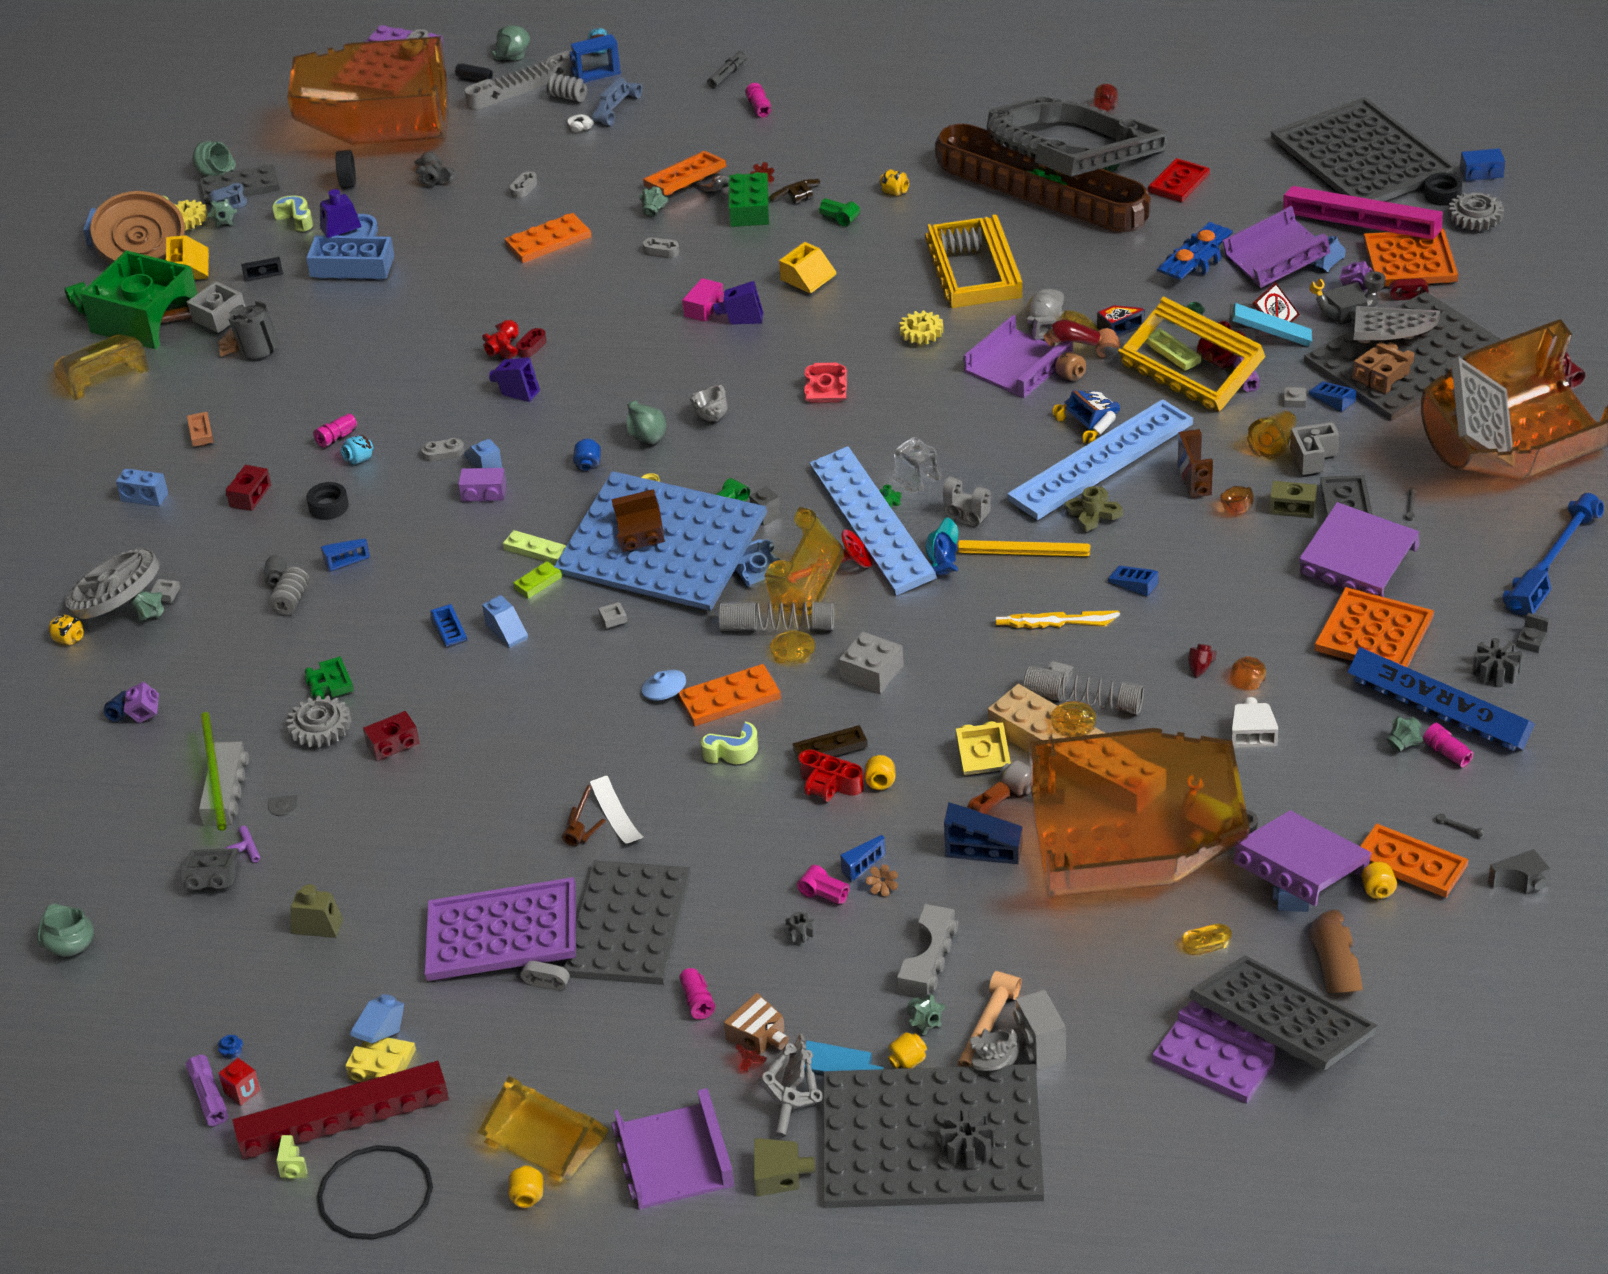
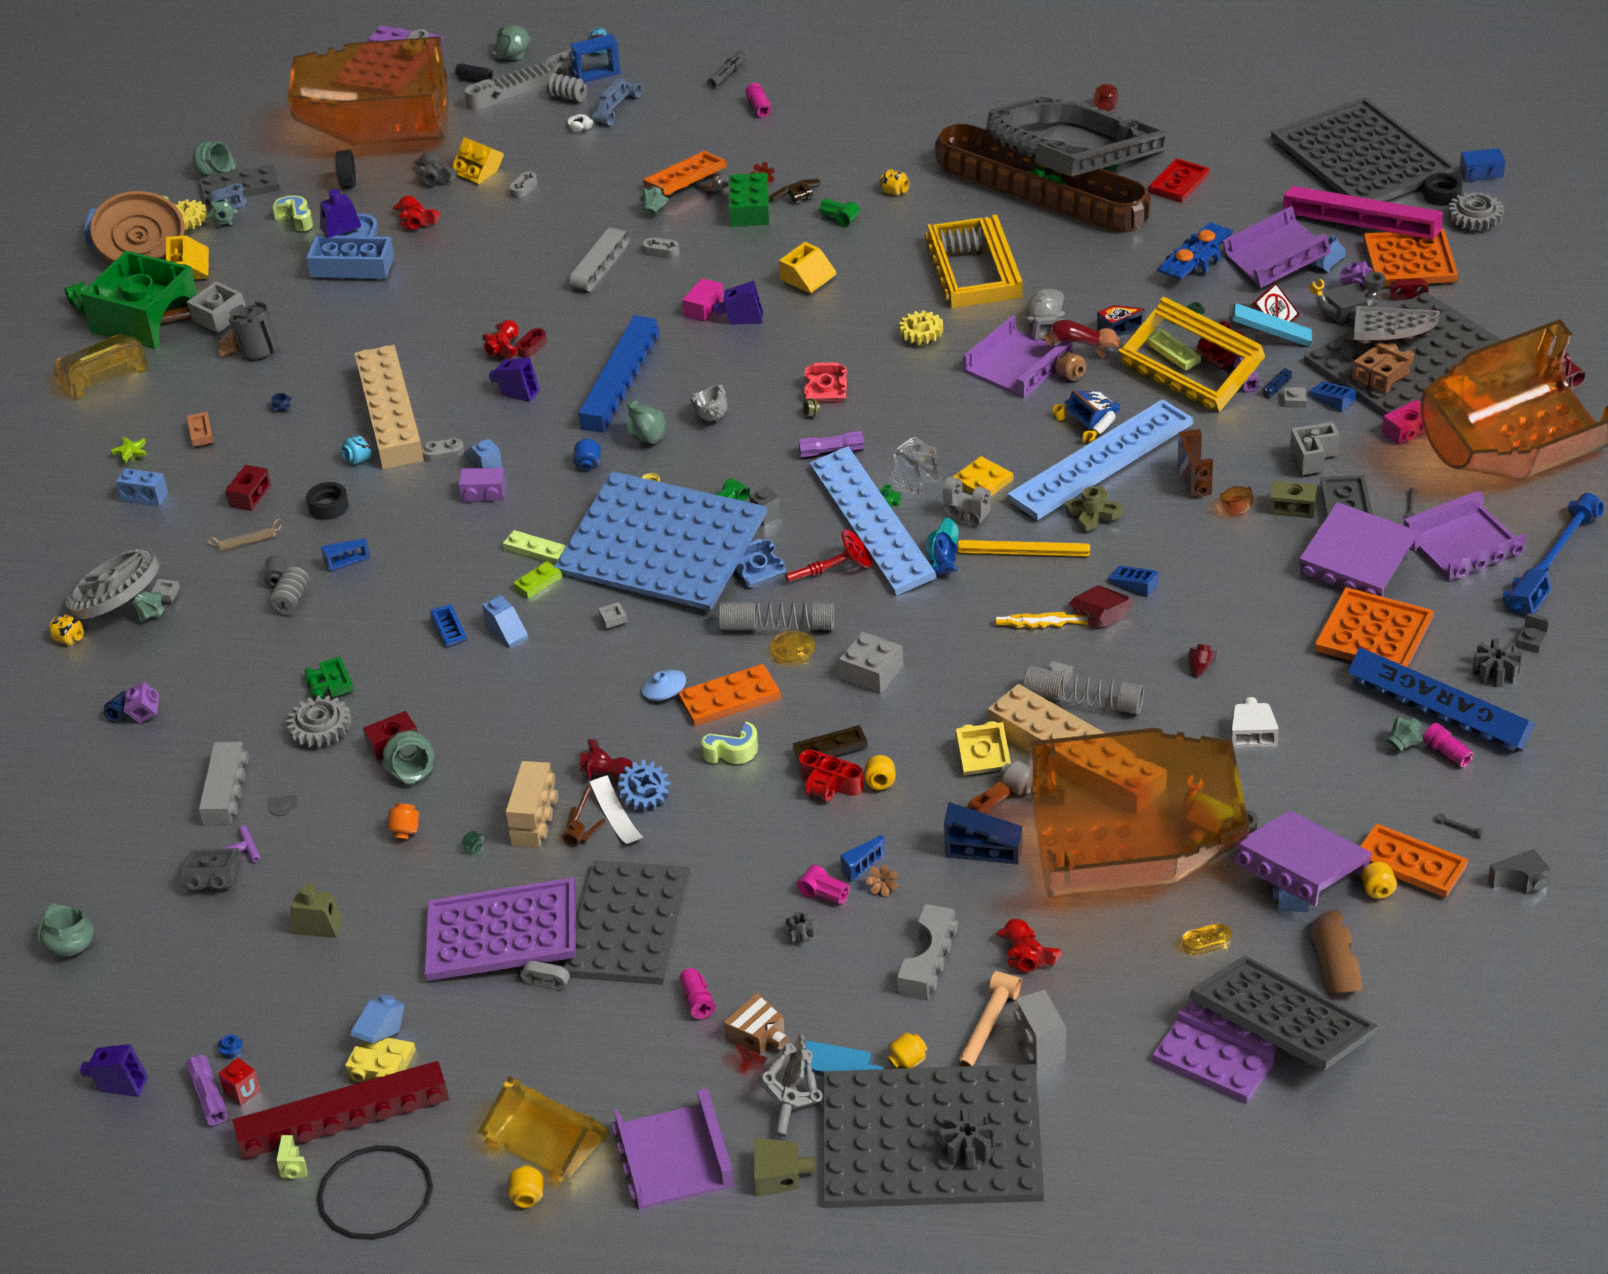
(116, 1070): none -> dark purple torso
(130, 450): none -> lime animal
(213, 771): clear neon green piece -> none
(247, 542): none -> tan piece
(262, 268): black slope -> none
(280, 402): none -> dark blue plate
(339, 428): dark pink axle -> none
(388, 407): none -> tan brick
(403, 820): none -> orange head
(408, 756): none -> sand green helmet
(415, 214): none -> red animal
(473, 842): none -> clear green plate
(476, 161): none -> yellow slope
(531, 804): none -> tan piece
(547, 237): orange plate -> none
(598, 762): none -> dark red animal
(599, 259): none -> light grey beam
(618, 374): none -> blue brick
(638, 520): reddish brown panel -> none
(641, 775): none -> medium blue gear
(810, 568): clear yellow windscreen -> none
(811, 408): none -> olive plate
(815, 446): none -> medium lavender axle
(925, 1013): sand green rock -> none
(984, 474): none -> yellow plate
(994, 1050): light grey hair -> none
(1026, 950): none -> red animal
(1073, 719): clear yellow wheel -> none
(1079, 318): clear yellow dish -> none
(1101, 606): none -> dark red slope
(1248, 673): clear orange hair -> none
(1271, 434): clear yellow cone -> none
(1277, 382): none -> dark blue axle
(1403, 423): none -> dark pink brick
(1463, 537): none -> medium lavender panel
(1480, 408): light grey plate -> none

